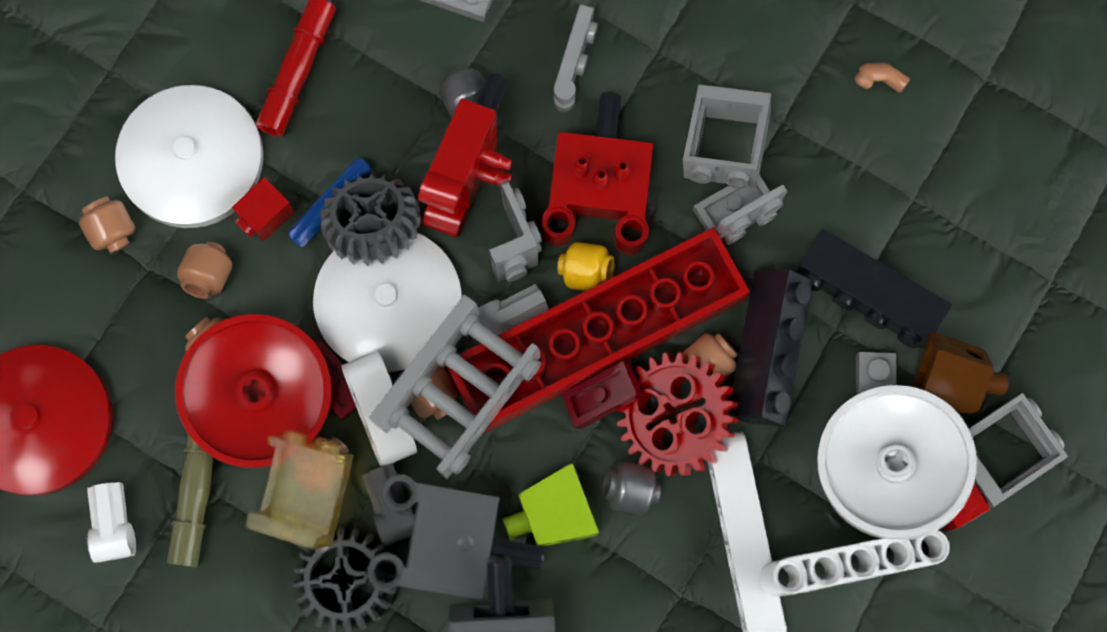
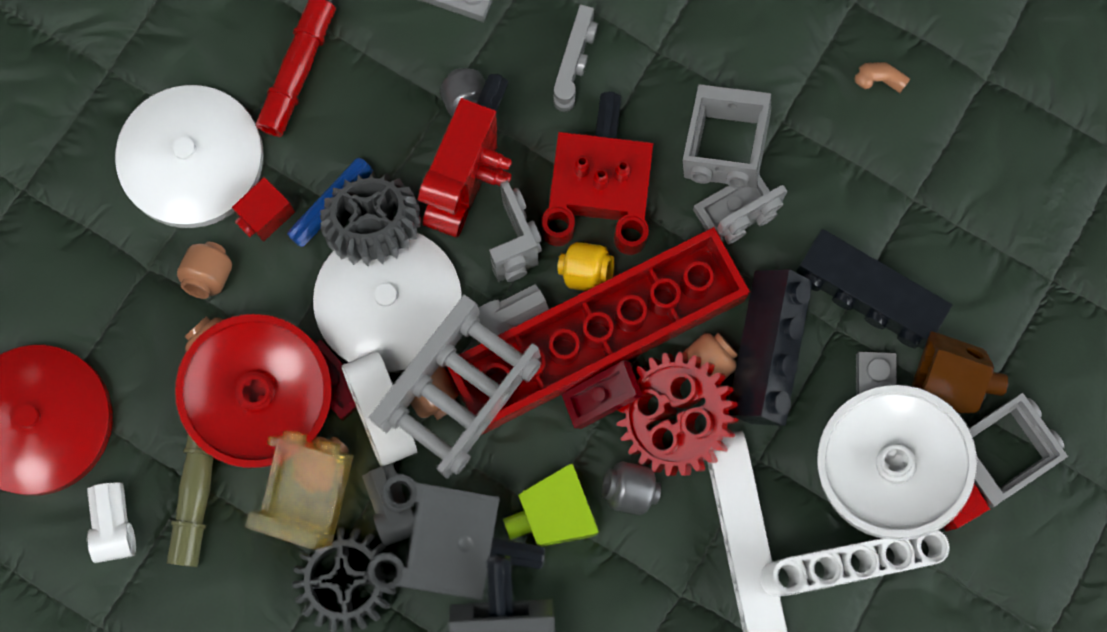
(106, 224): nougat head -> none

